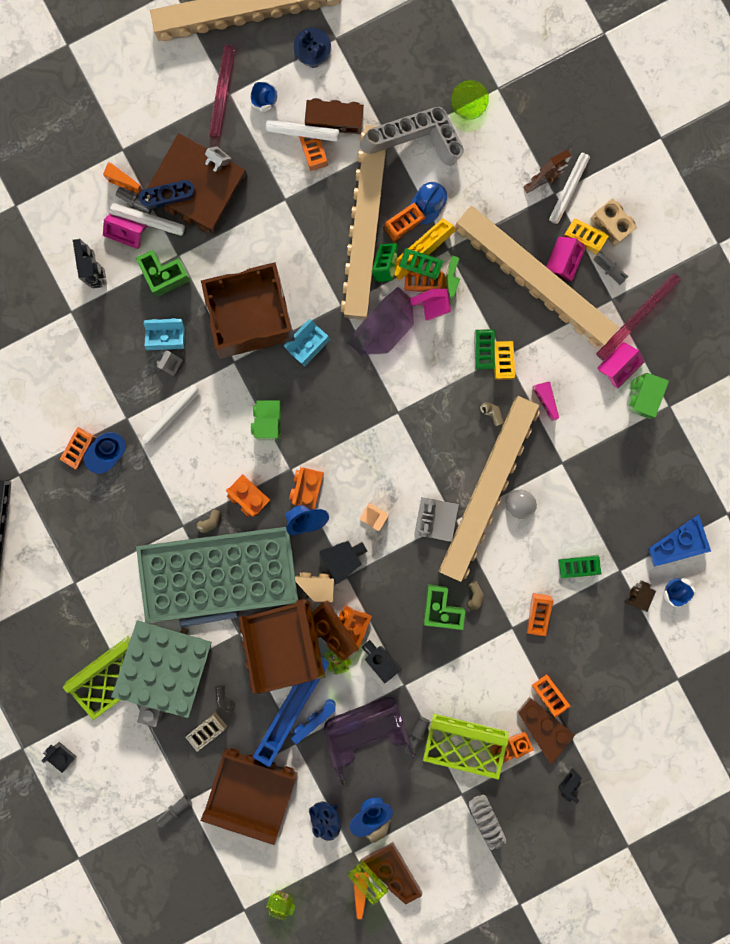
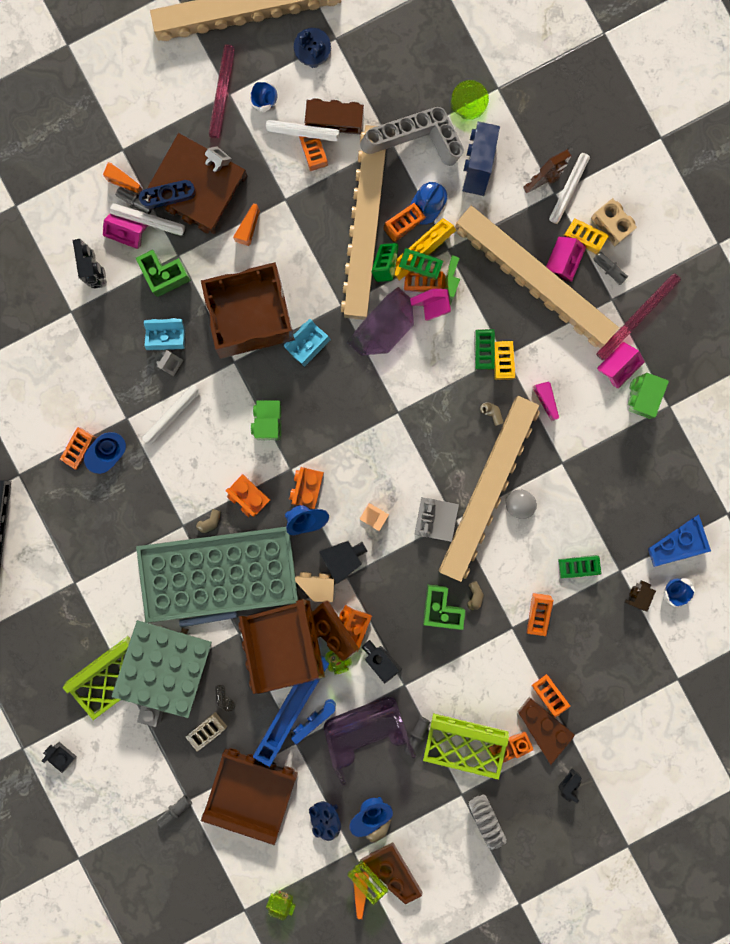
(246, 229): none -> orange slope
(481, 158): none -> dark blue wedge

